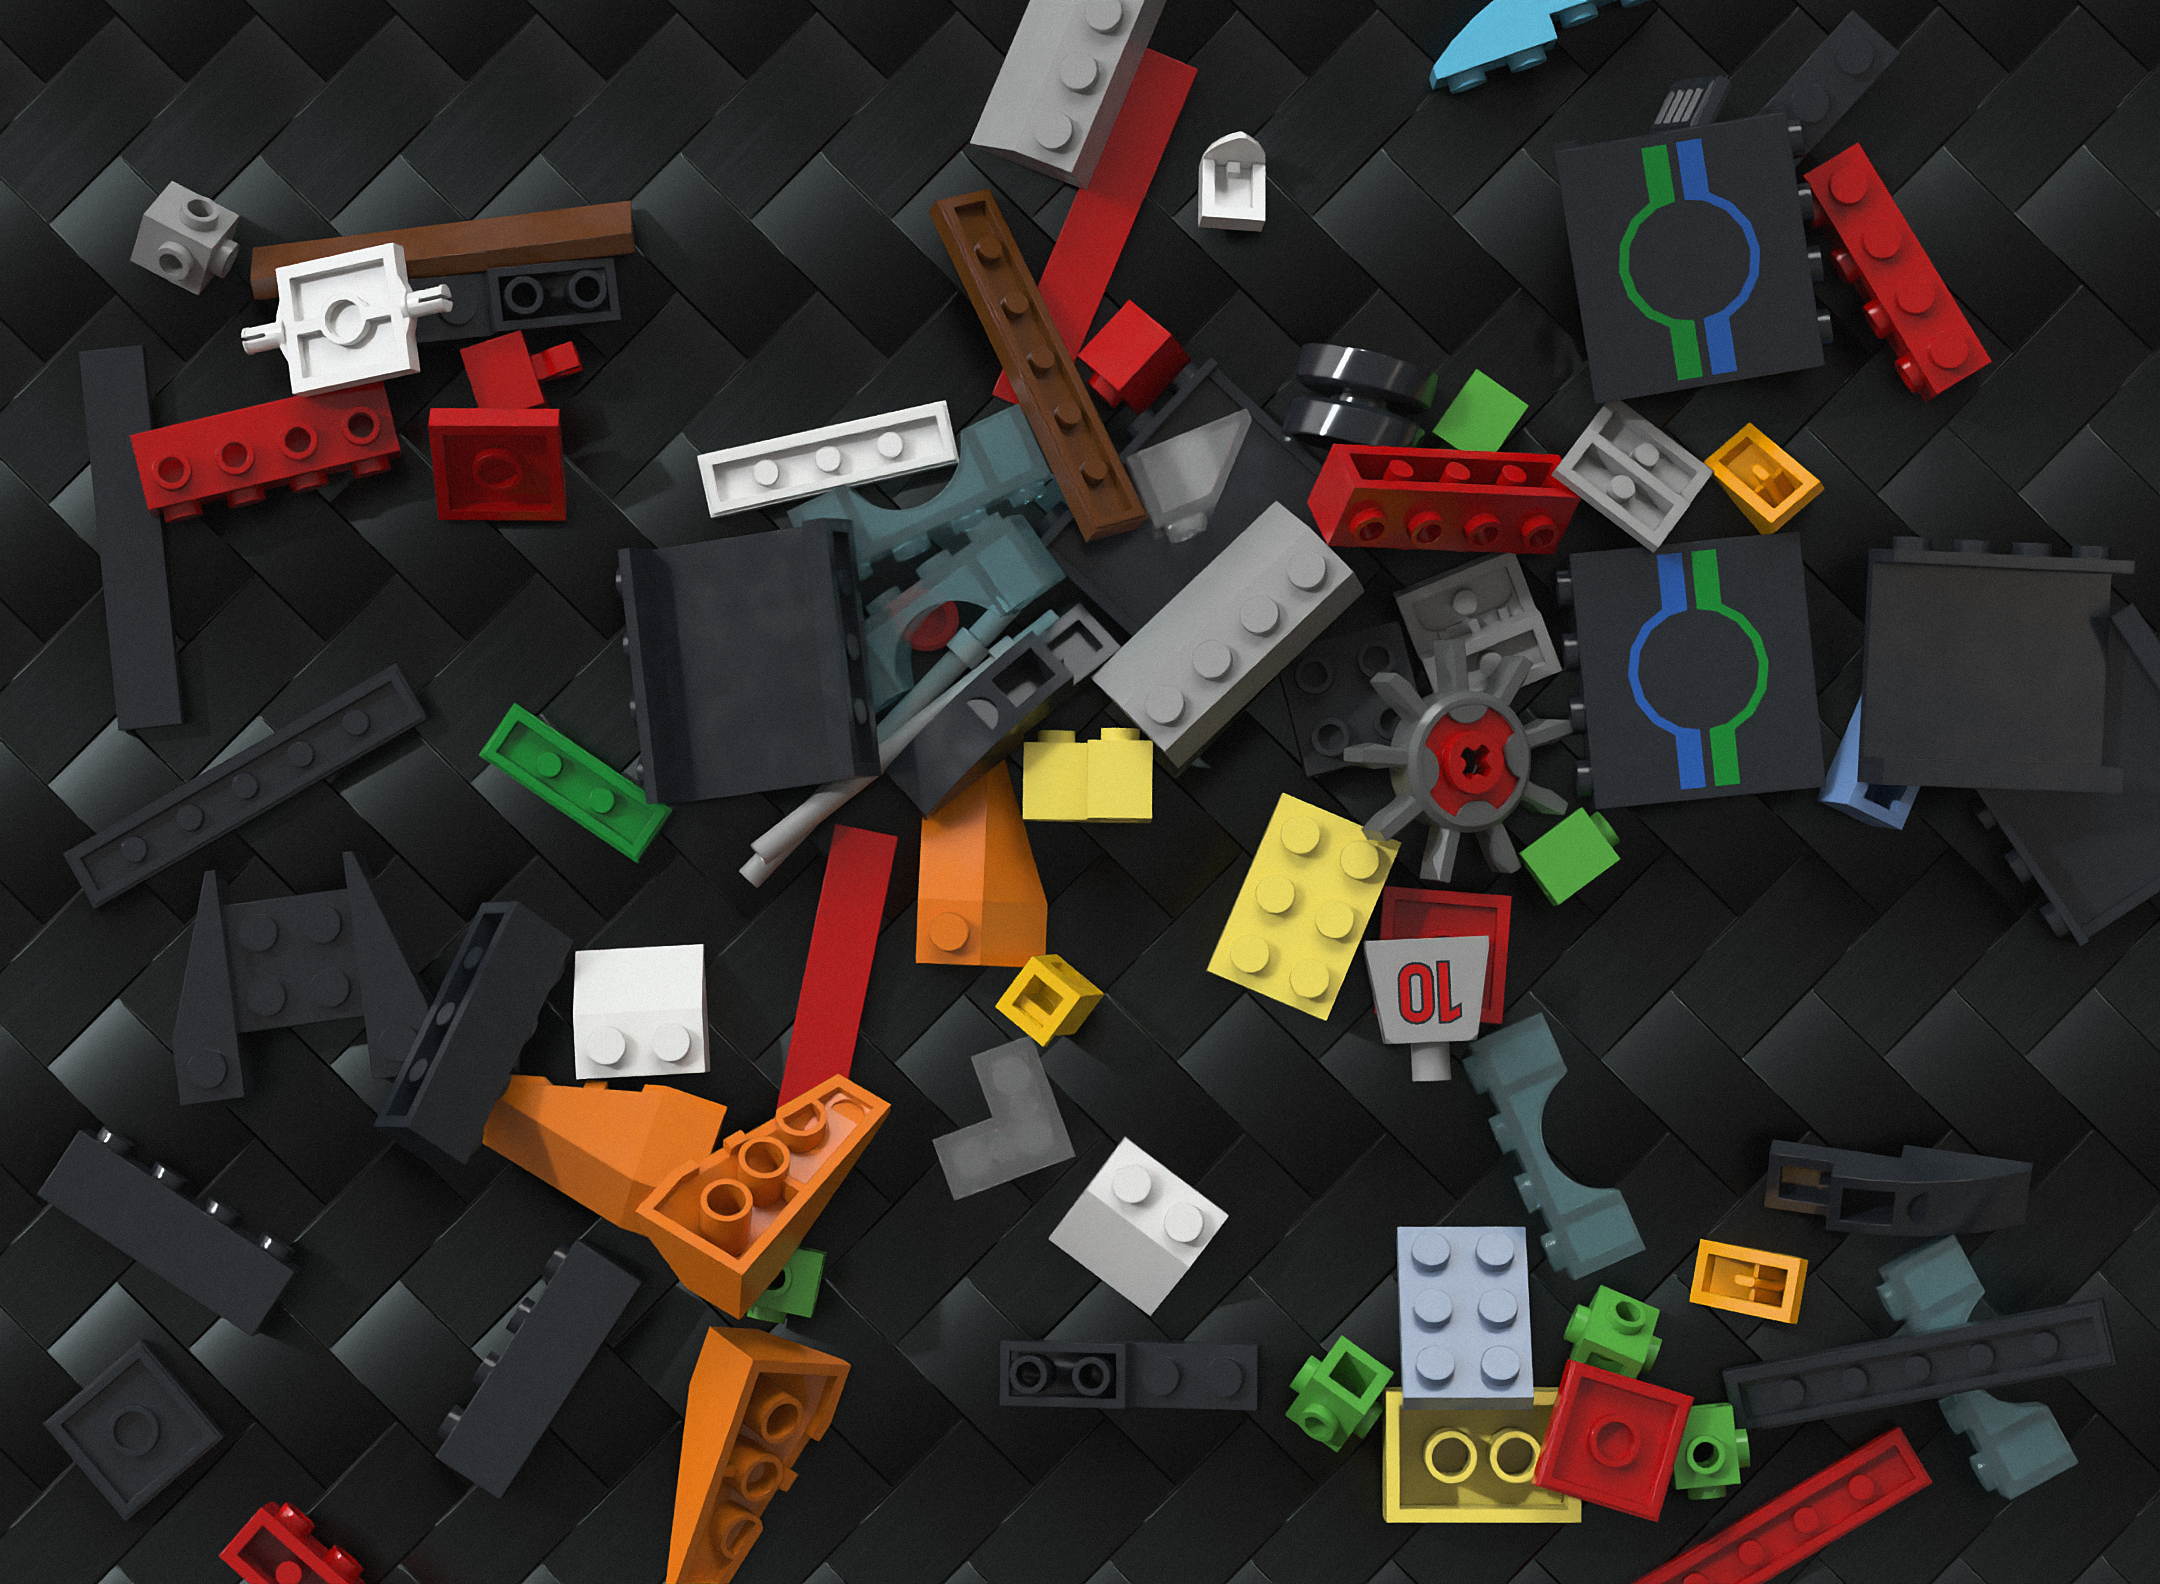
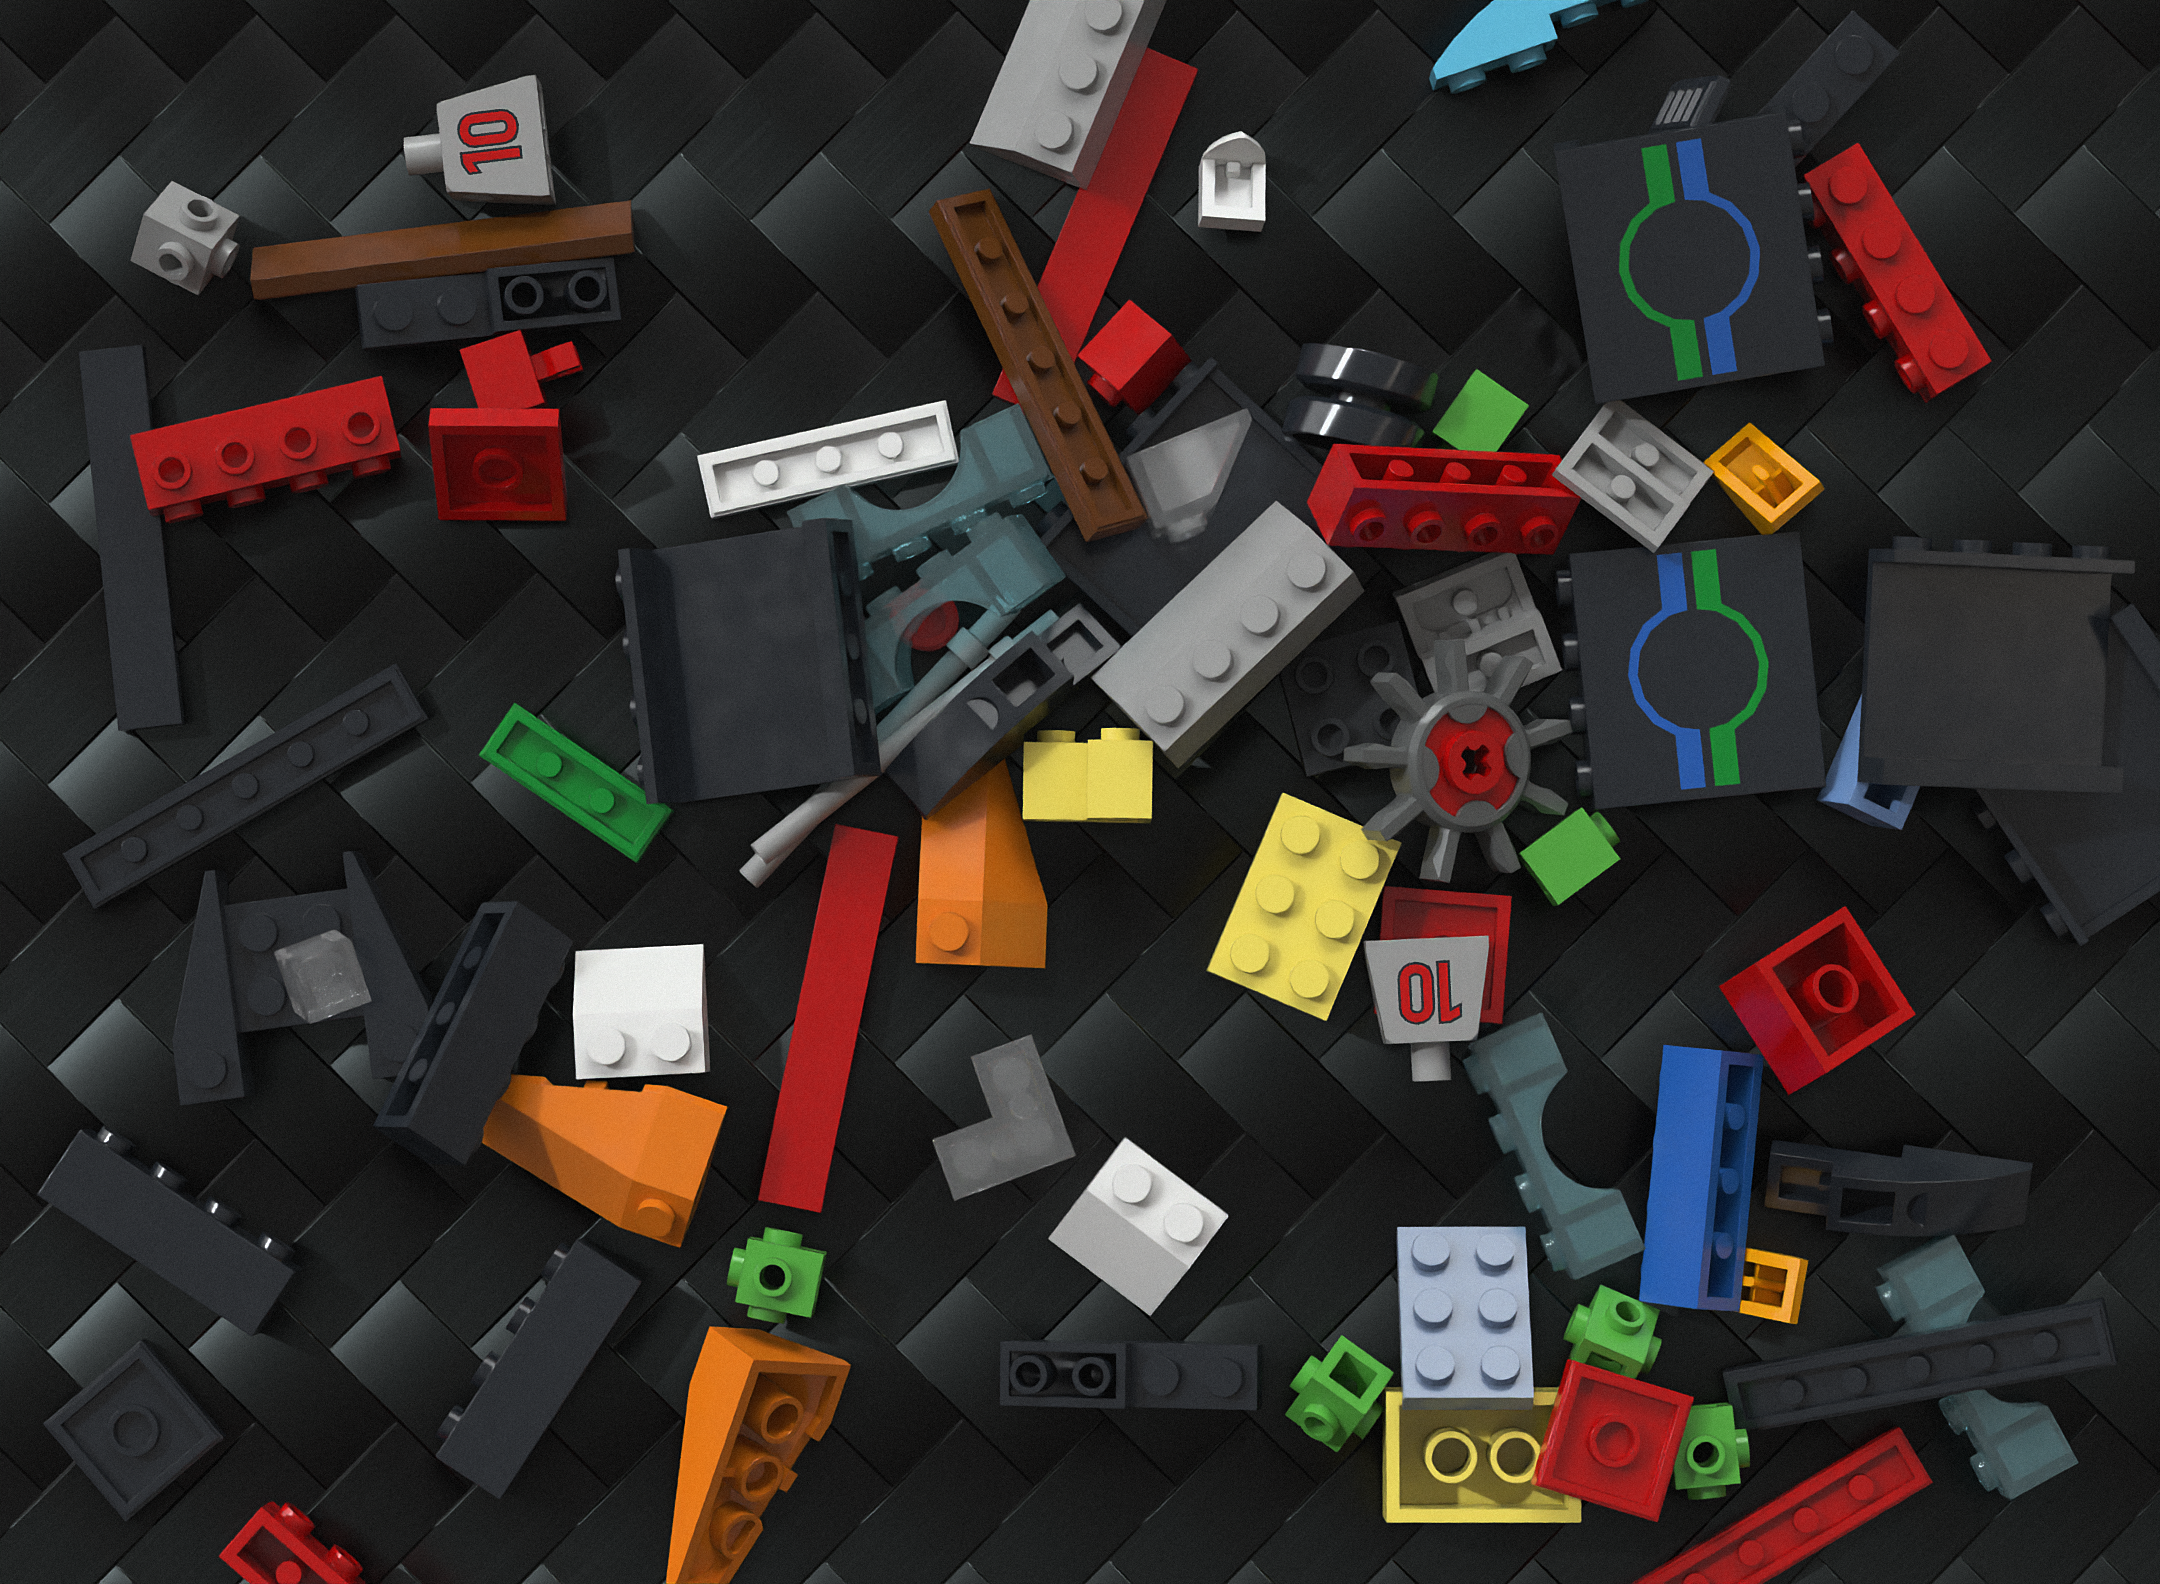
(322, 976): none -> clear brick
(347, 320): white plate -> none
(490, 145): none -> light grey torso
(748, 1206): orange wedge -> none
(1049, 998): yellow brick -> none
(1701, 1178): none -> blue brick
(1817, 1000): none -> red brick

